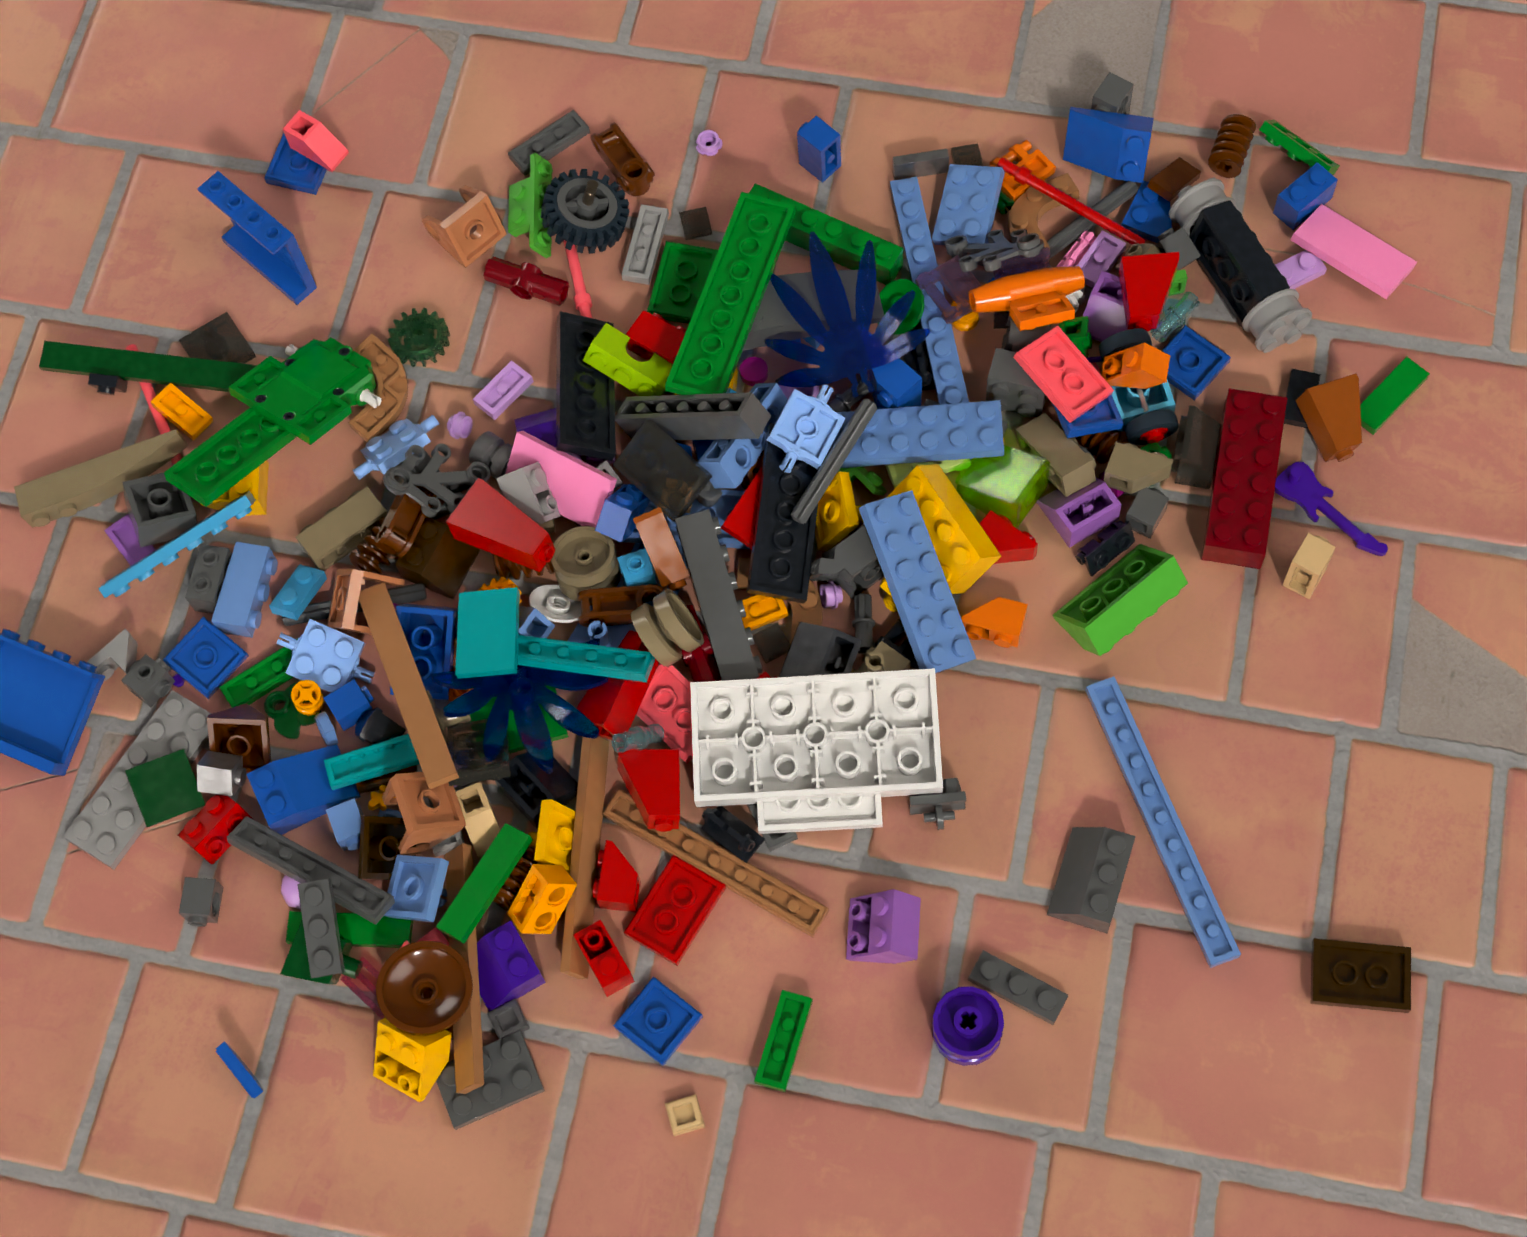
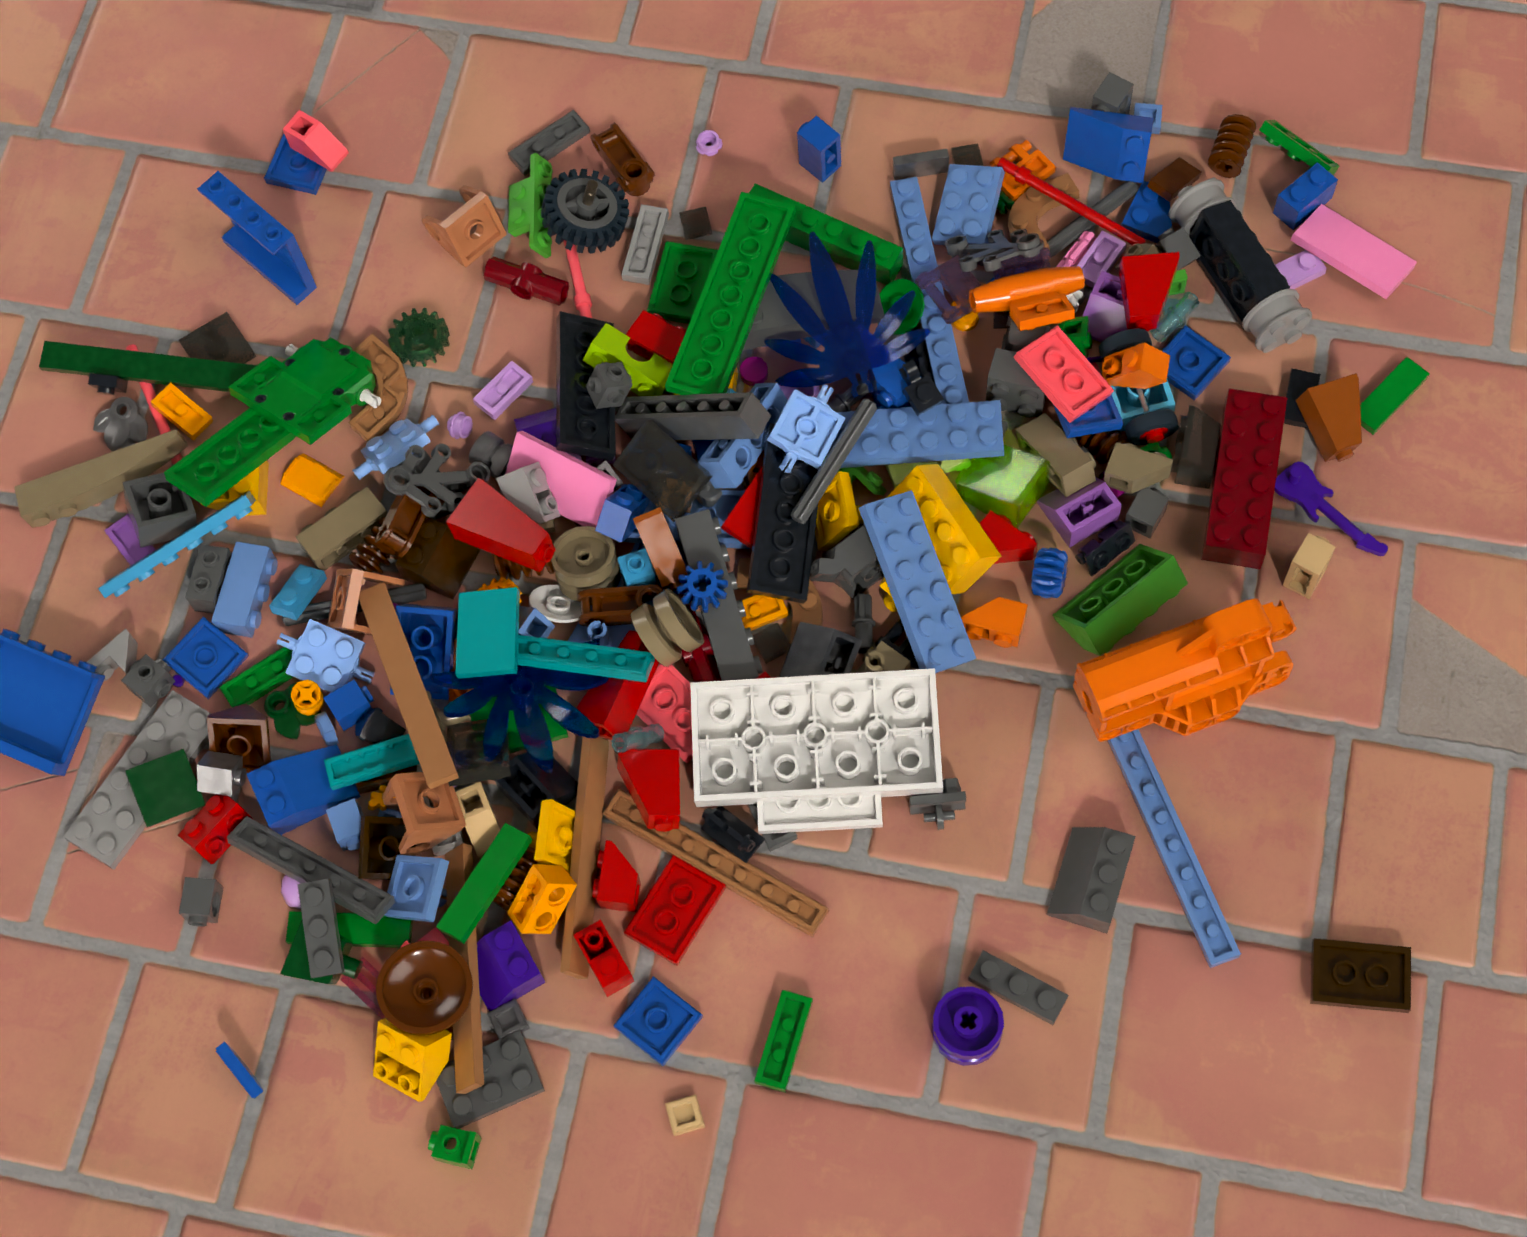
(119, 427): none -> flat silver plate
(311, 479): none -> light orange piece
(462, 1154): none -> green brick
(609, 385): none -> dark grey brick
(691, 590): none -> blue gear
(830, 595): lavender plate -> none
(883, 927): medium lavender slope -> none
(920, 393): none -> black plate
(1049, 573): none -> blue gear
(1150, 110): none -> medium blue plate
(1187, 673): none -> orange connector

